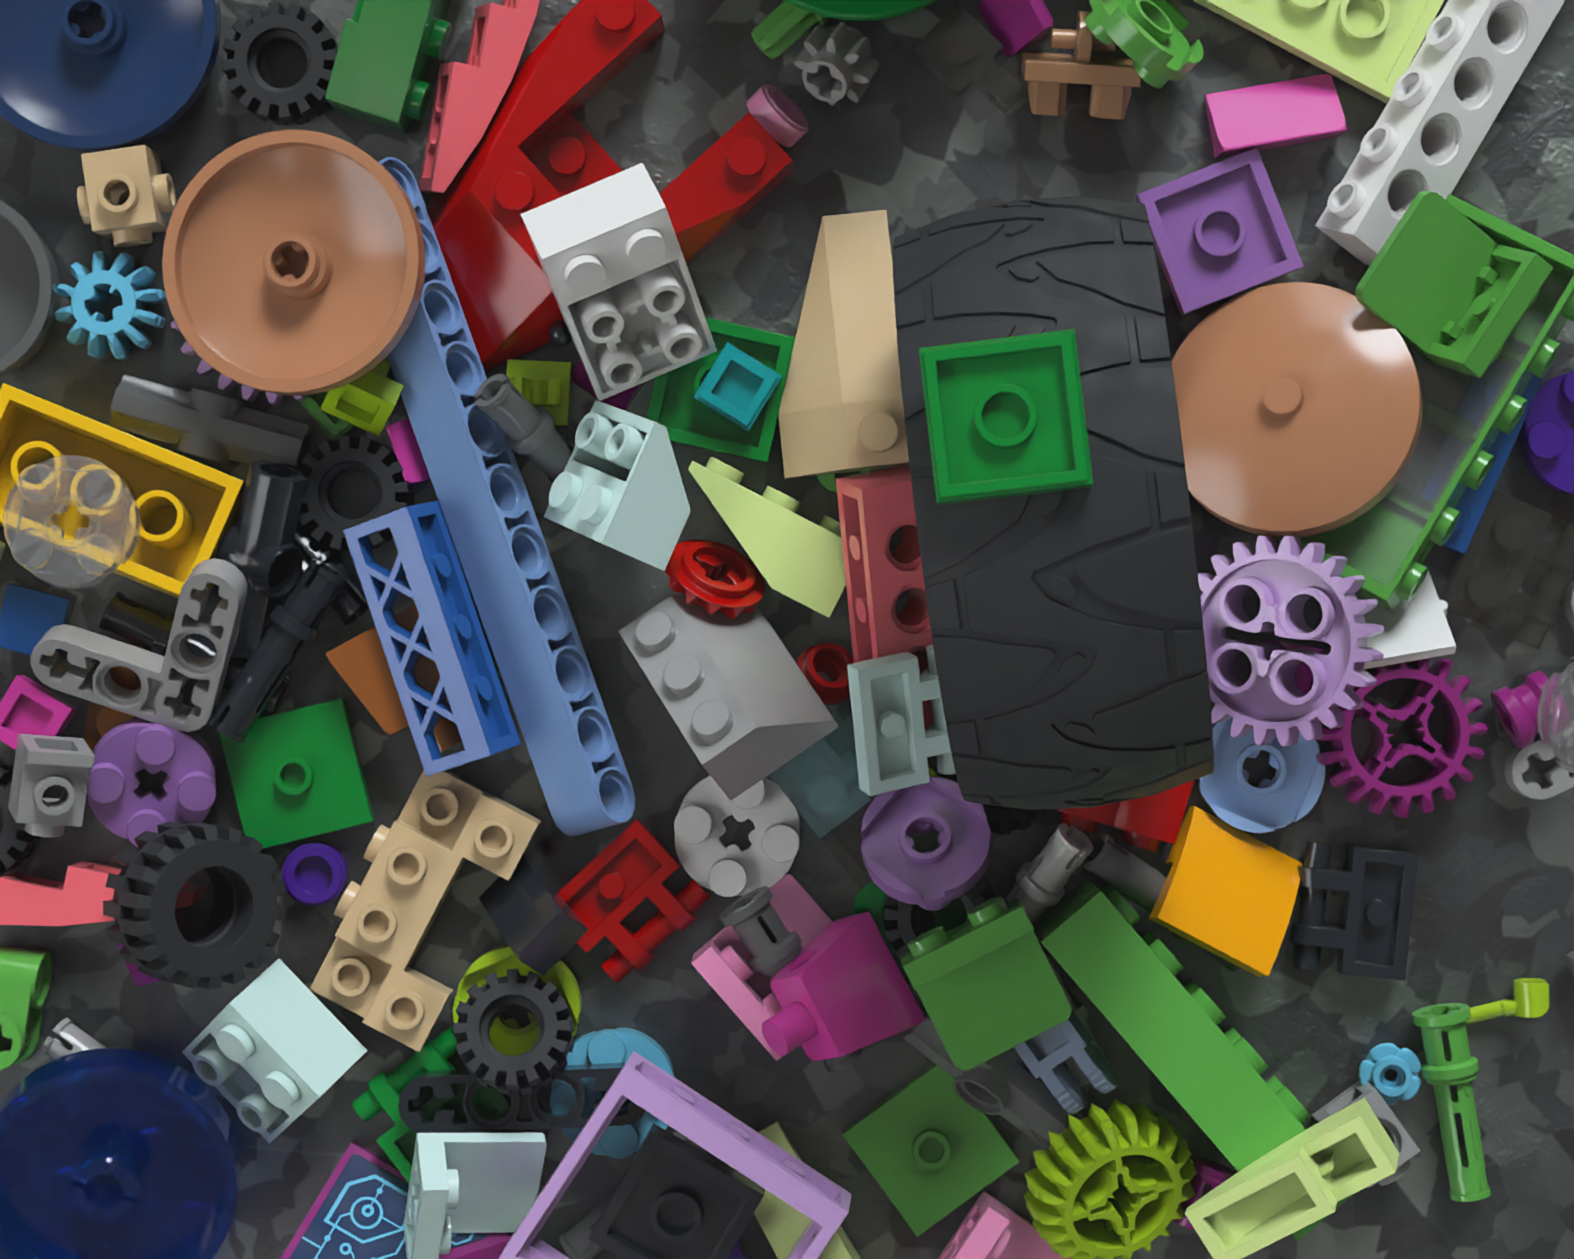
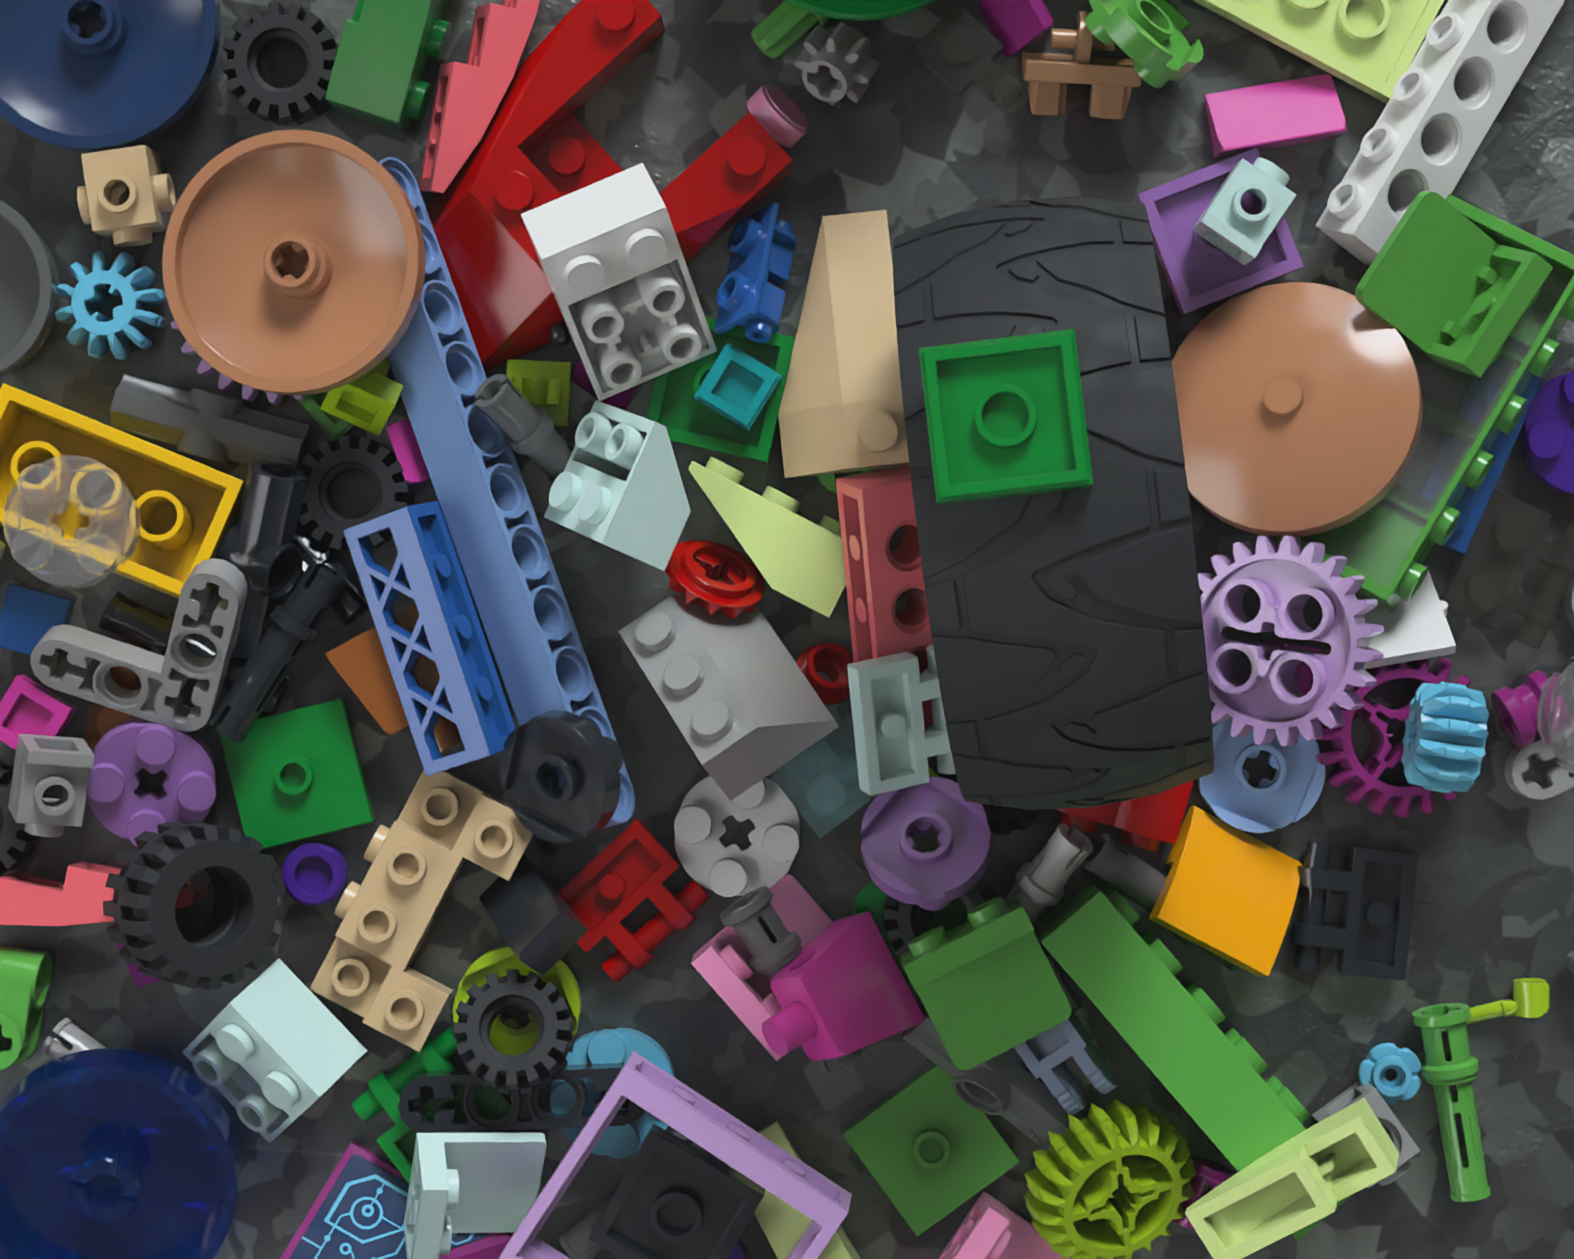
(590, 769): none -> black plate
(759, 251): none -> blue hinge
(1232, 228): none -> light aqua brick
(1445, 737): none -> medium azure gear

